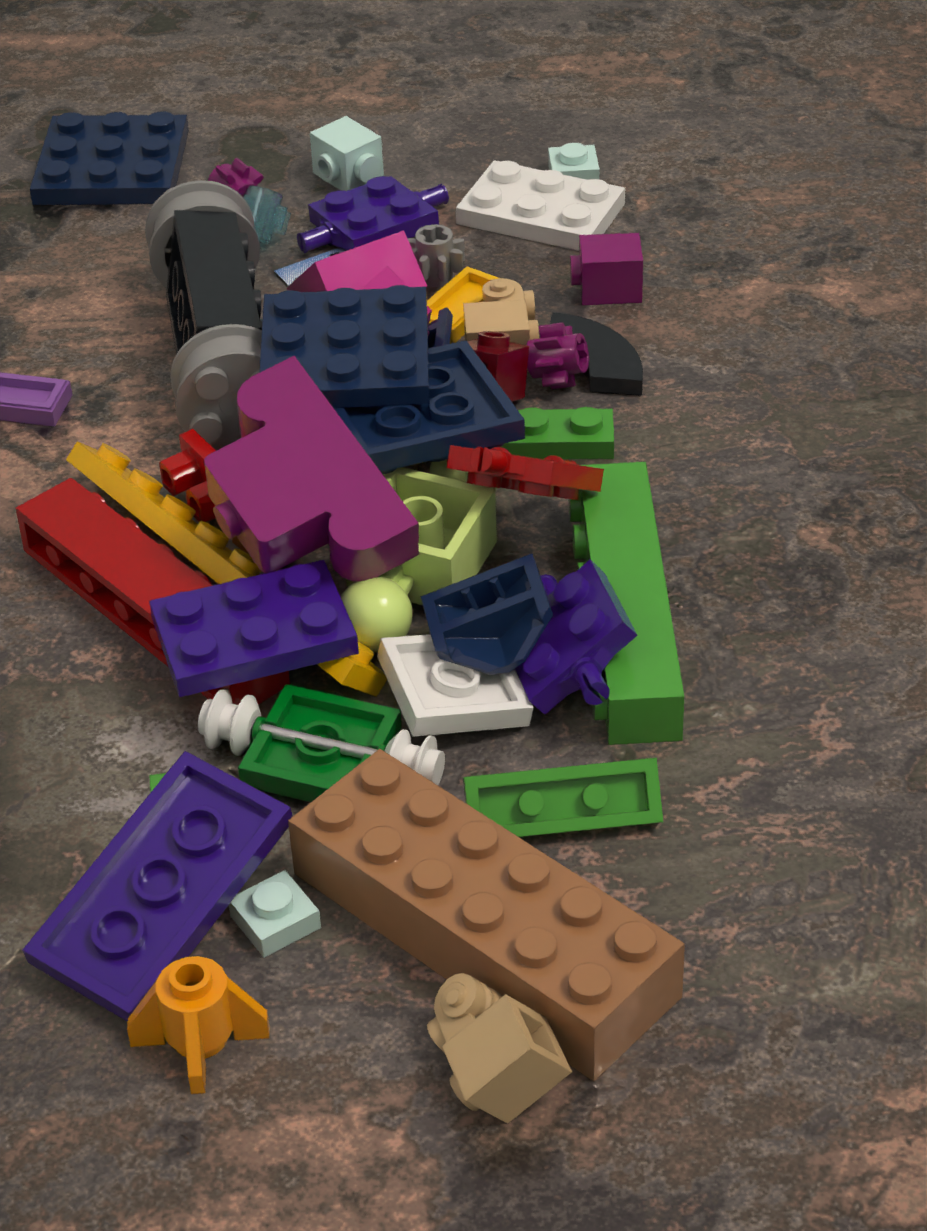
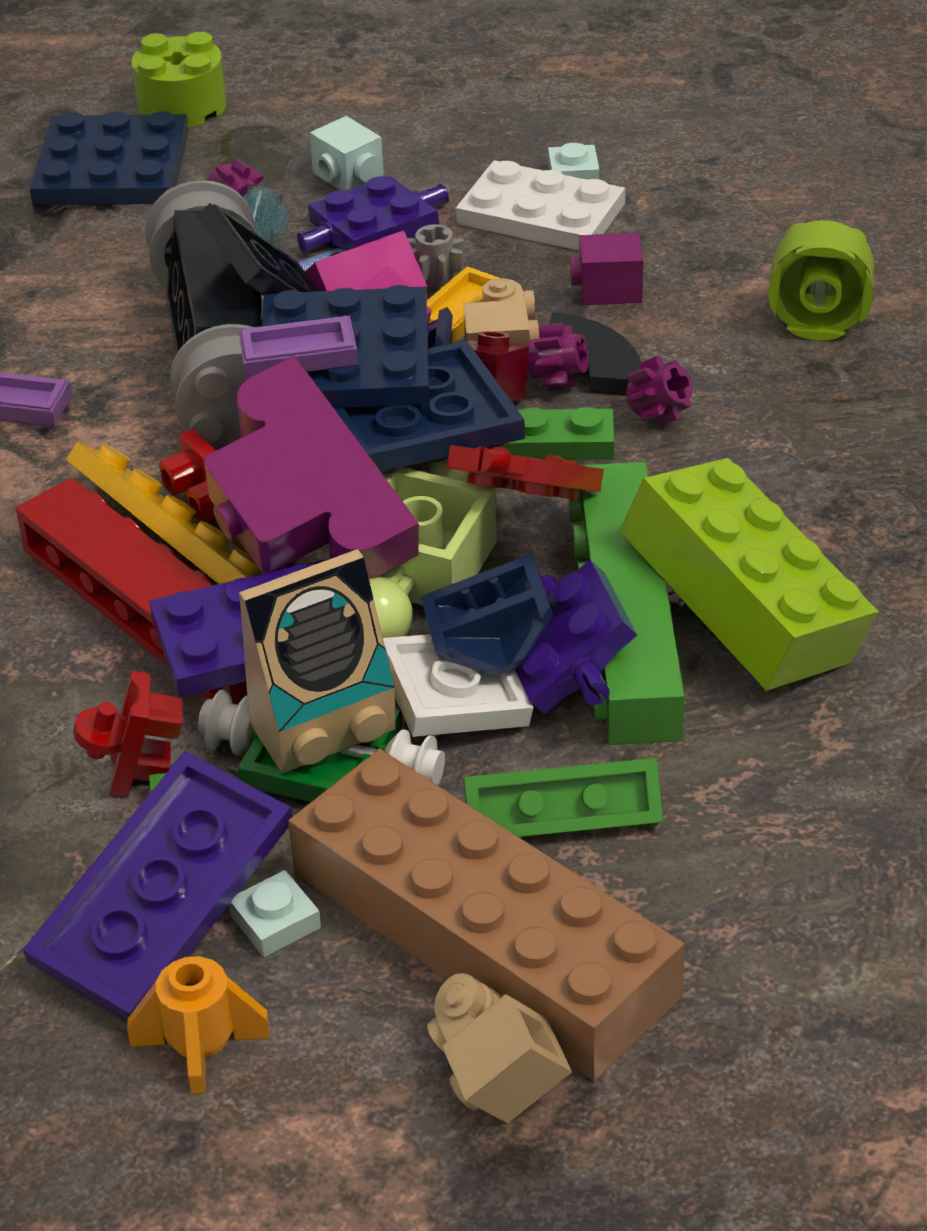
(123, 735): none -> red hips
(179, 76): none -> lime brick
(253, 257): none -> black tile
(314, 343): none -> medium lavender tile
(316, 662): none -> slope
(659, 390): none -> magenta gear
(748, 572): none -> lime brick
(821, 279): none -> lime brick

